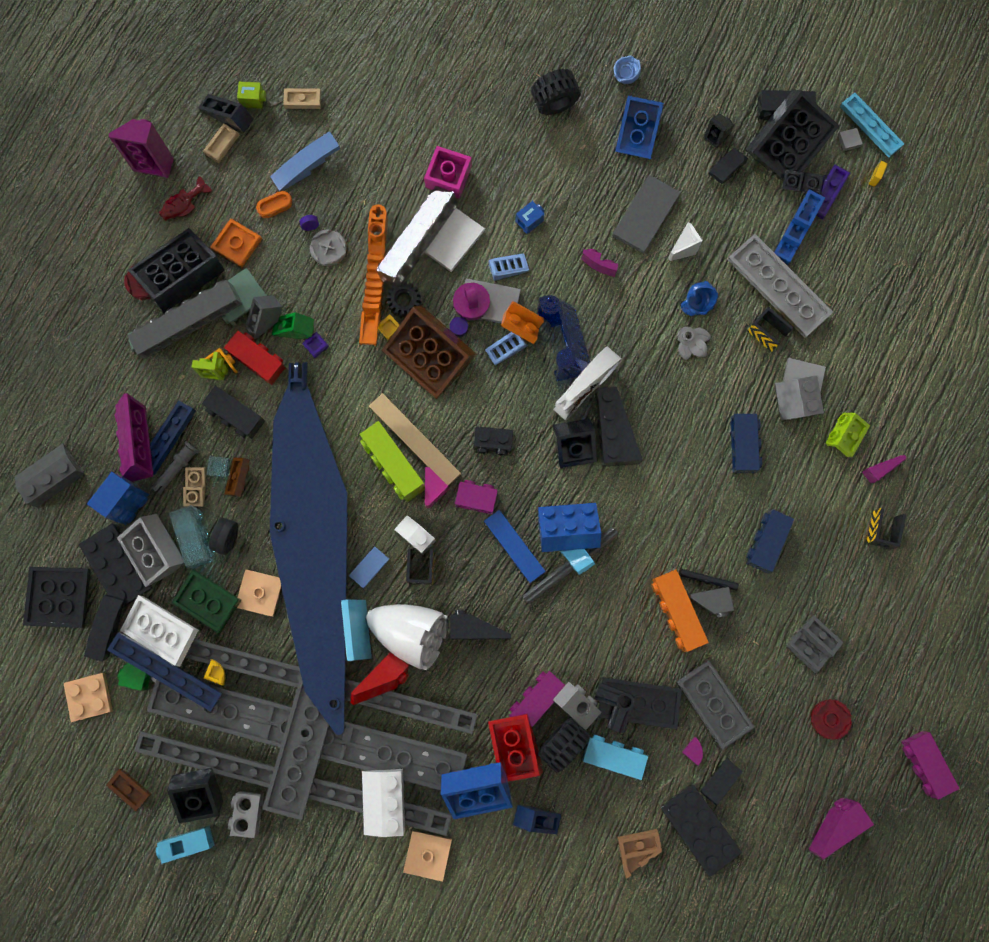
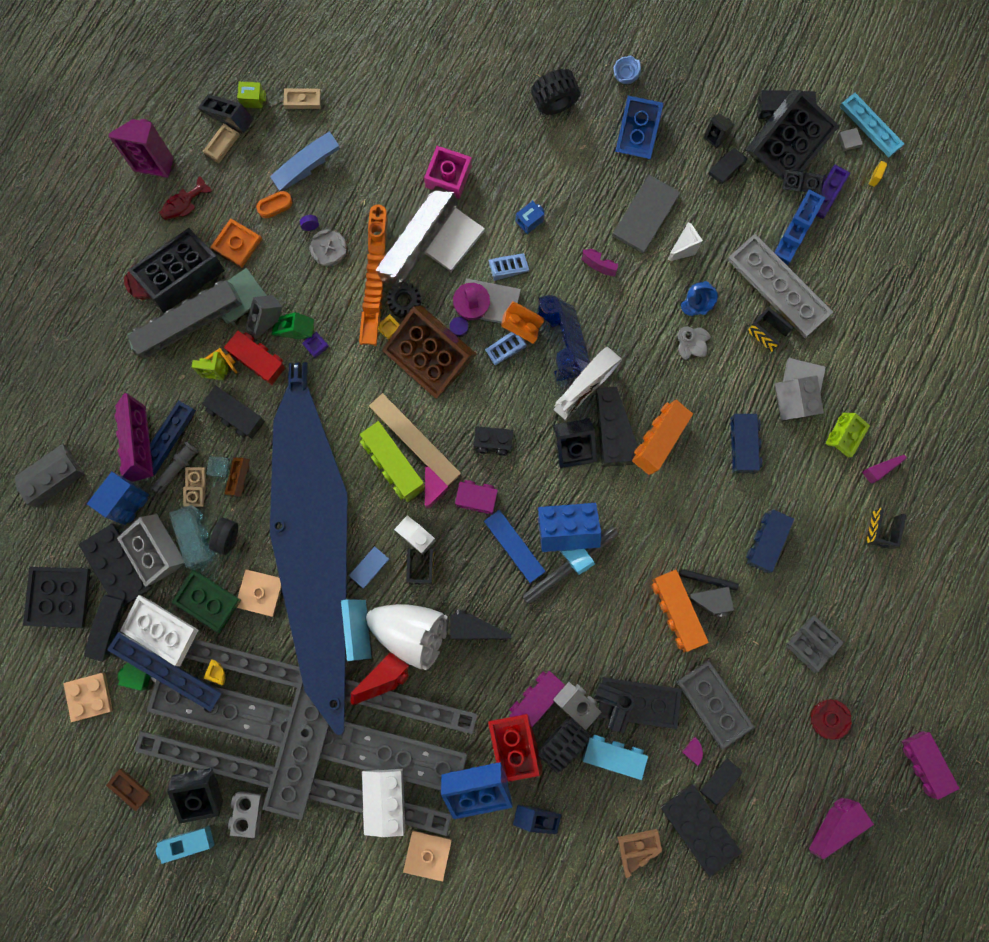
(662, 437): none -> orange brick

